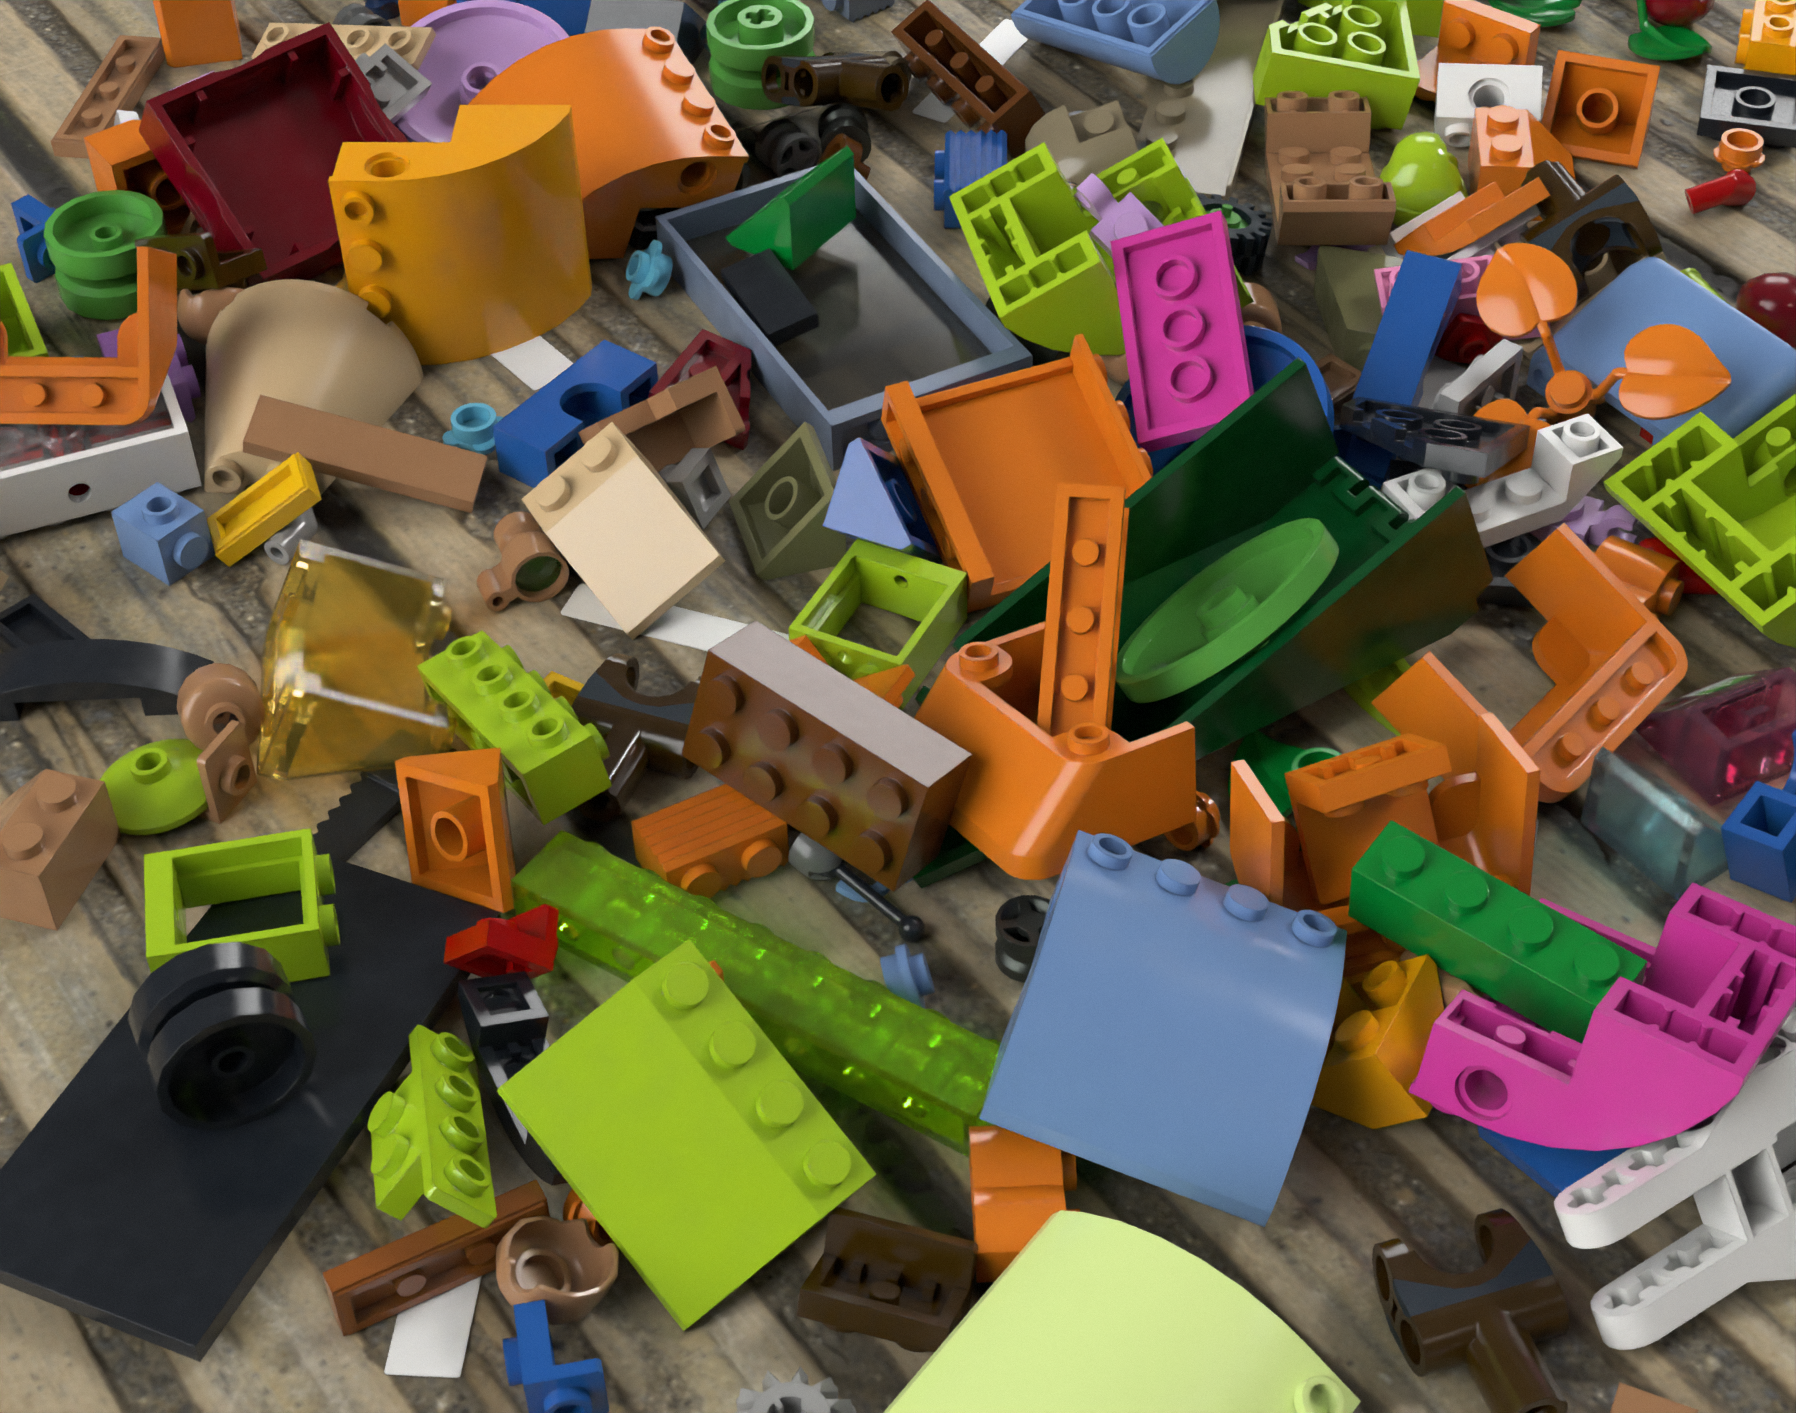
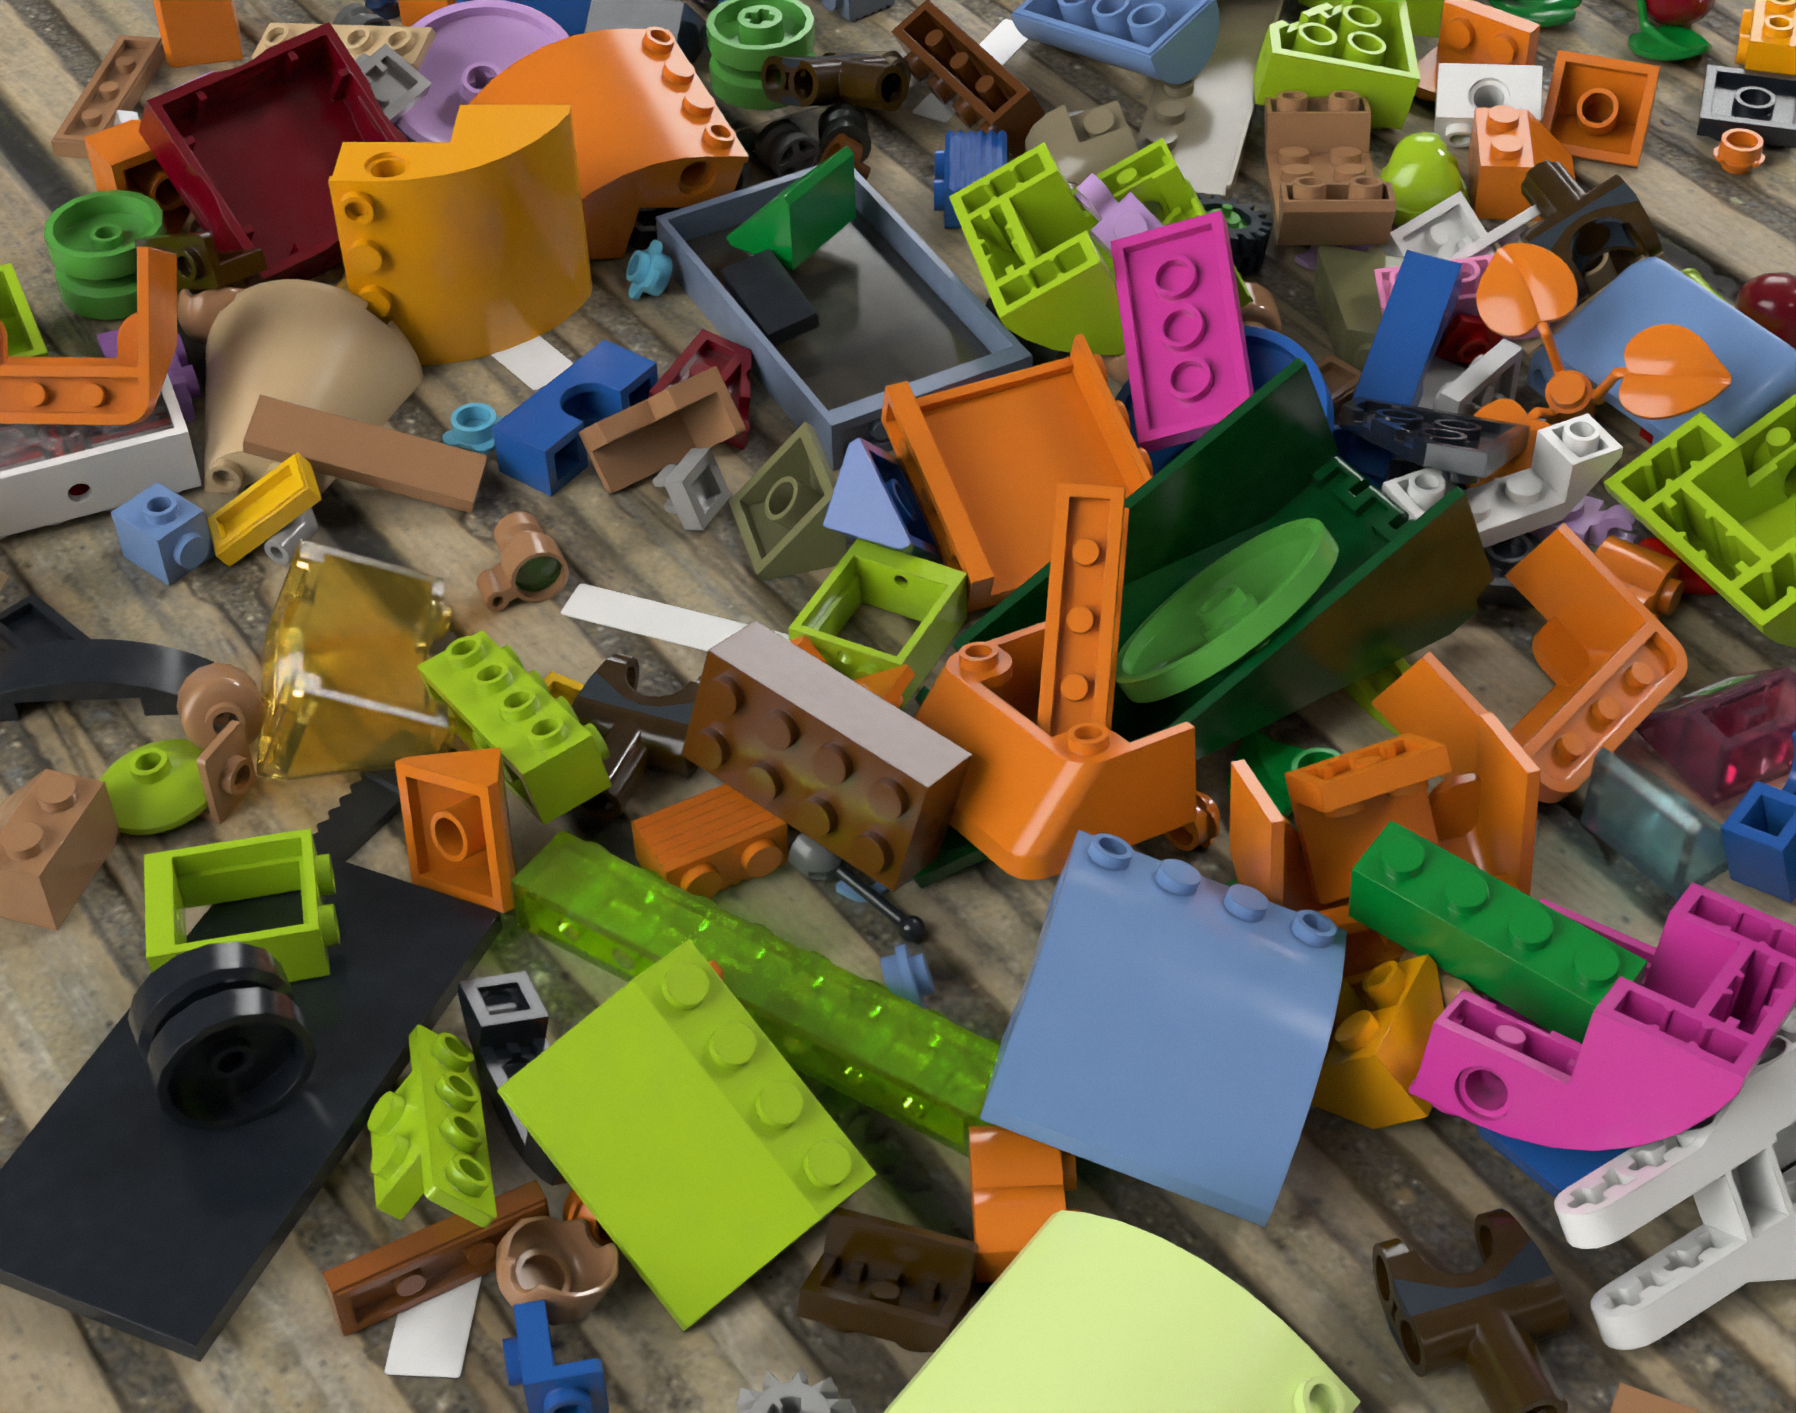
(31, 220): blue bracket -> none
(507, 946): red bracket -> none
(623, 530): tan slope -> none
(1016, 922): pearl dark grey wheel -> none
(1471, 219): orange slope -> none
(1732, 189): red arm -> none

